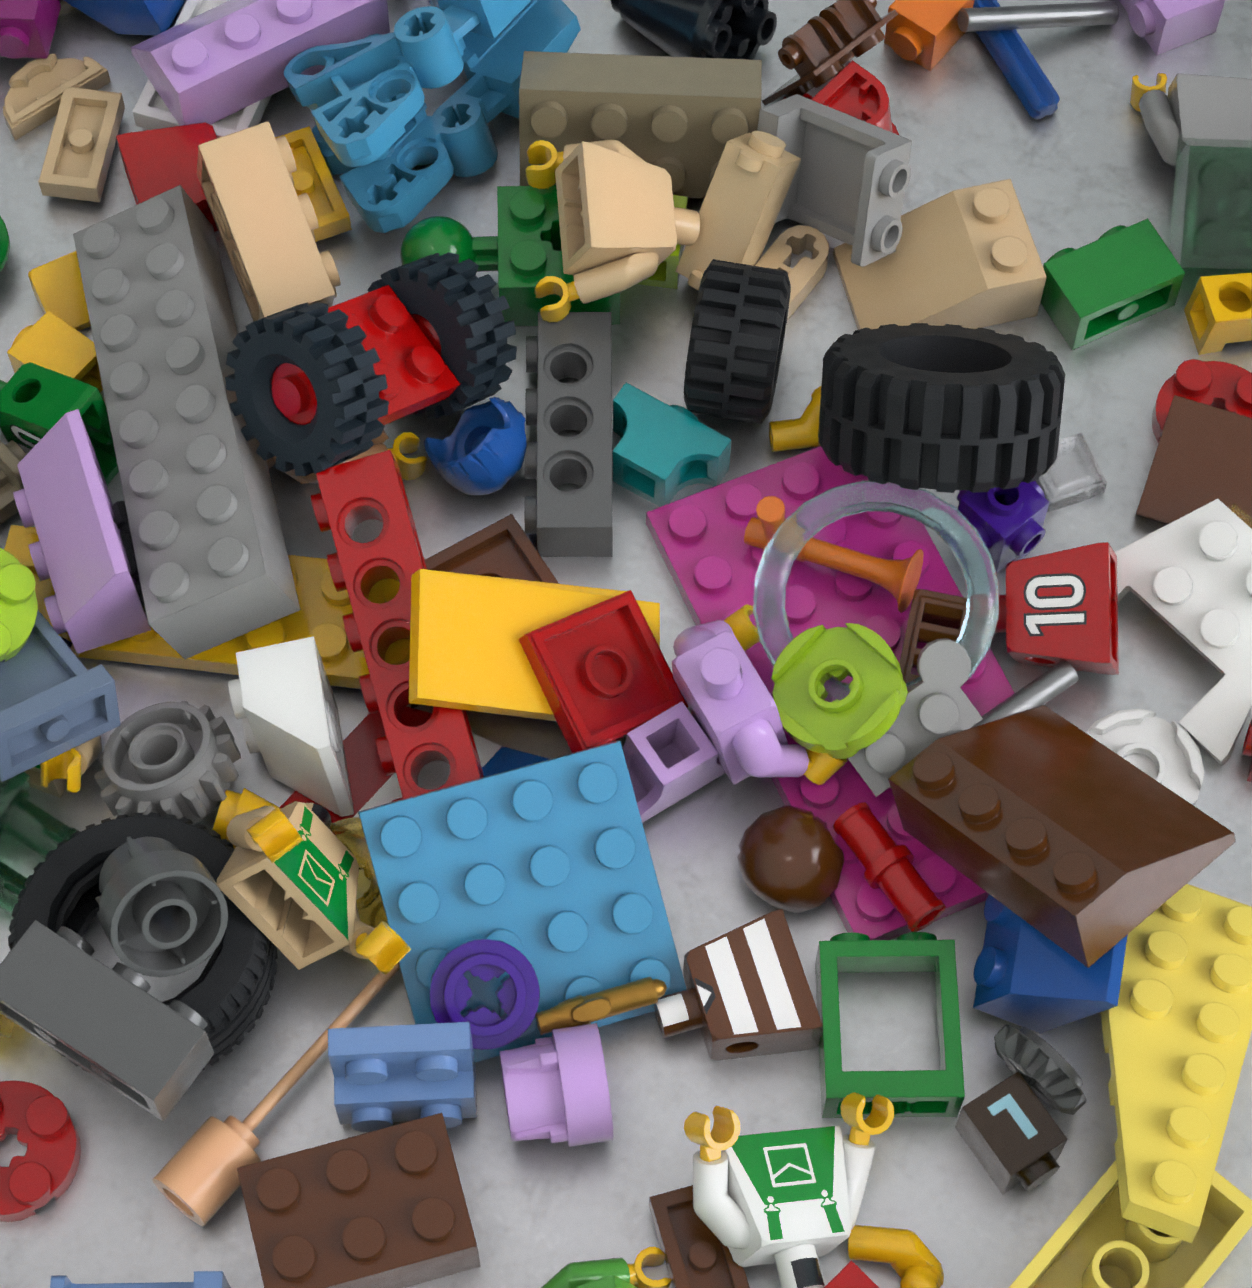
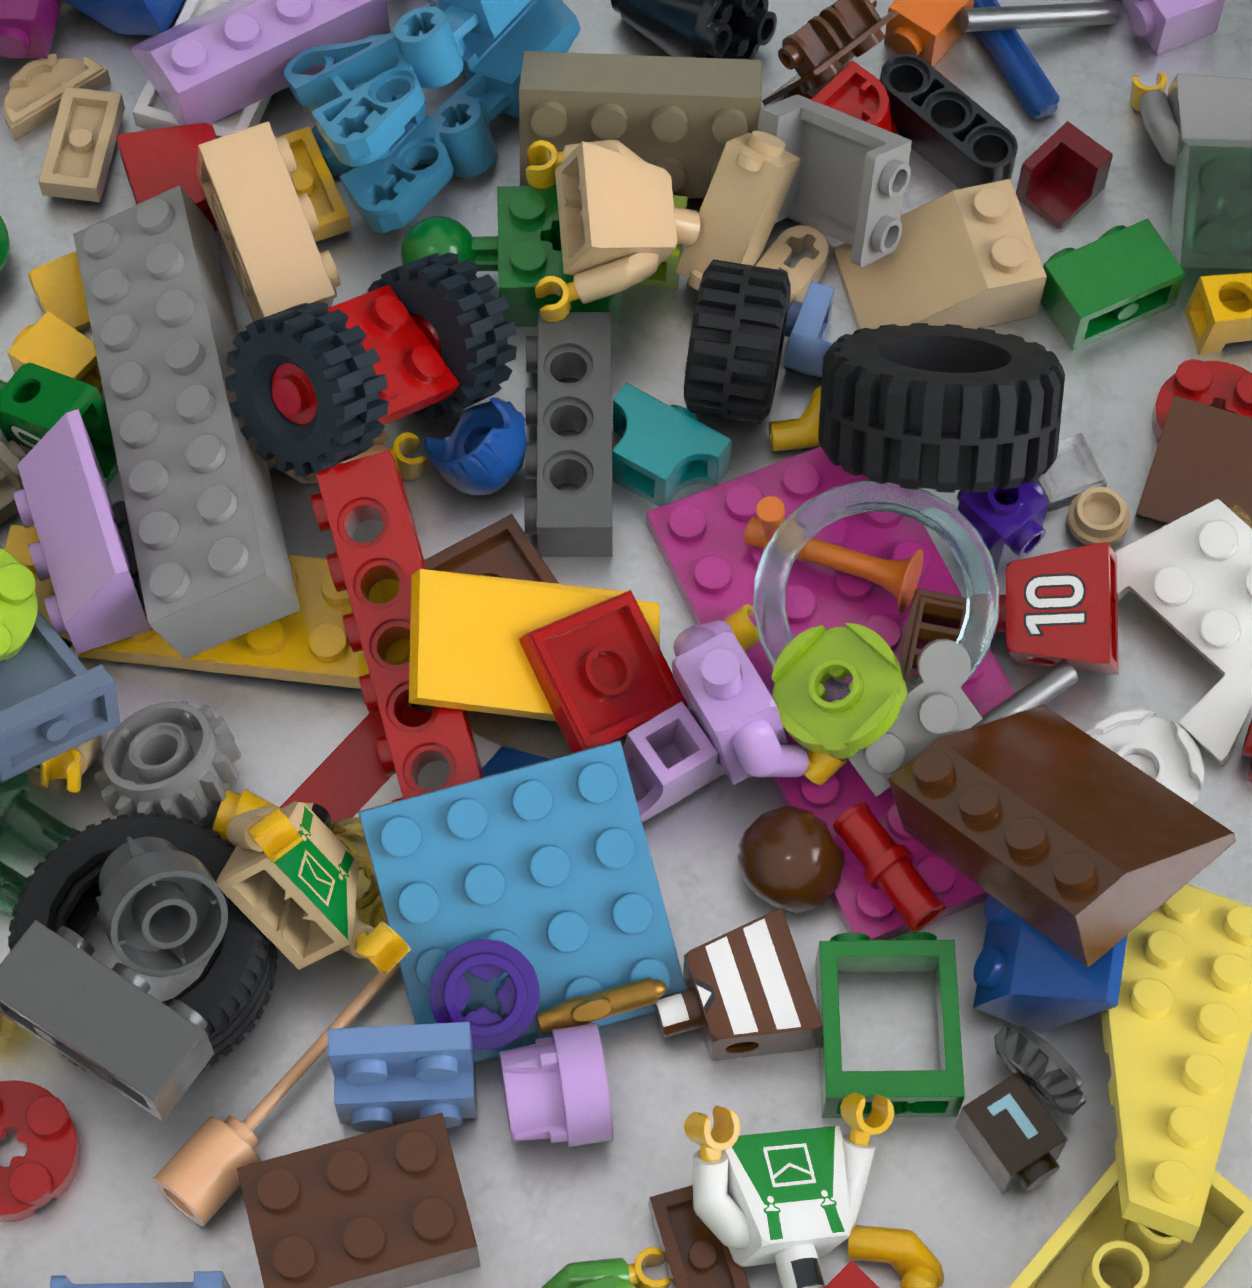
(293, 720): white slope -> none
(807, 328): none -> medium blue plate
(947, 124): none -> black beam
(1063, 175): none -> dark red panel
(1098, 516): none -> tan plate

